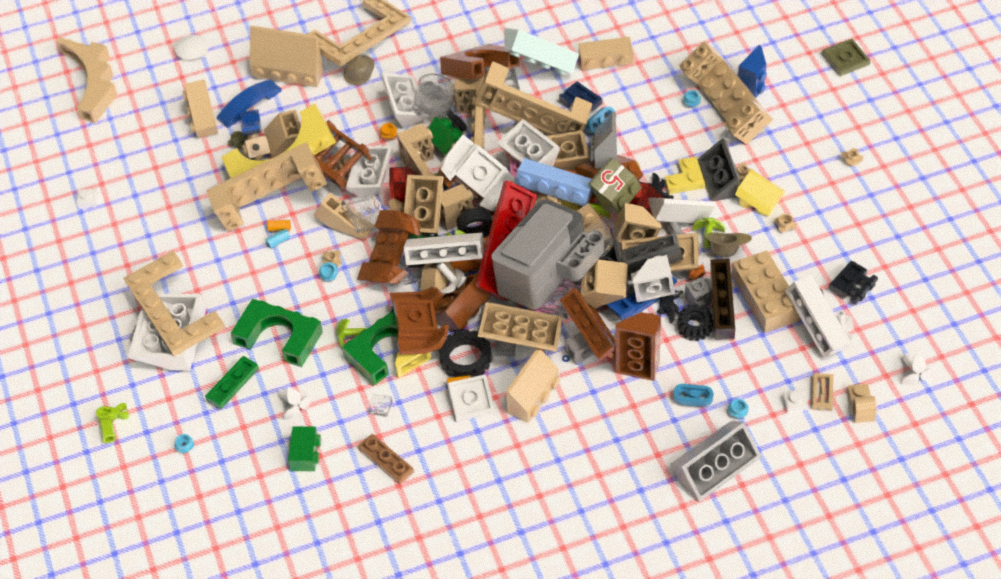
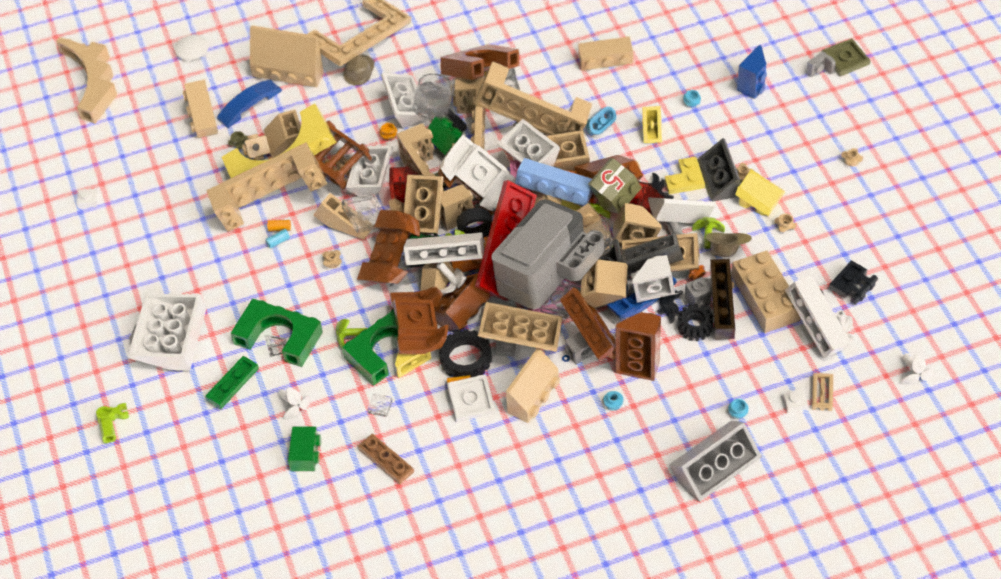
(174, 337): tan plate -> none
(184, 439): medium azure plate -> none
(251, 122): blue slope -> none
(275, 345): none -> clear slope
(328, 271): medium azure plate -> none
(540, 50): light aqua slope -> none
(582, 92): dark blue plate -> none
(604, 142): light grey slope -> none
(613, 404): none -> medium azure plate
(651, 124): none -> light yellow slope
(693, 395): dark azure plate -> none
(727, 92): tan plate -> none
(820, 62): none -> light grey bracket
(862, 403): tan plate -> none

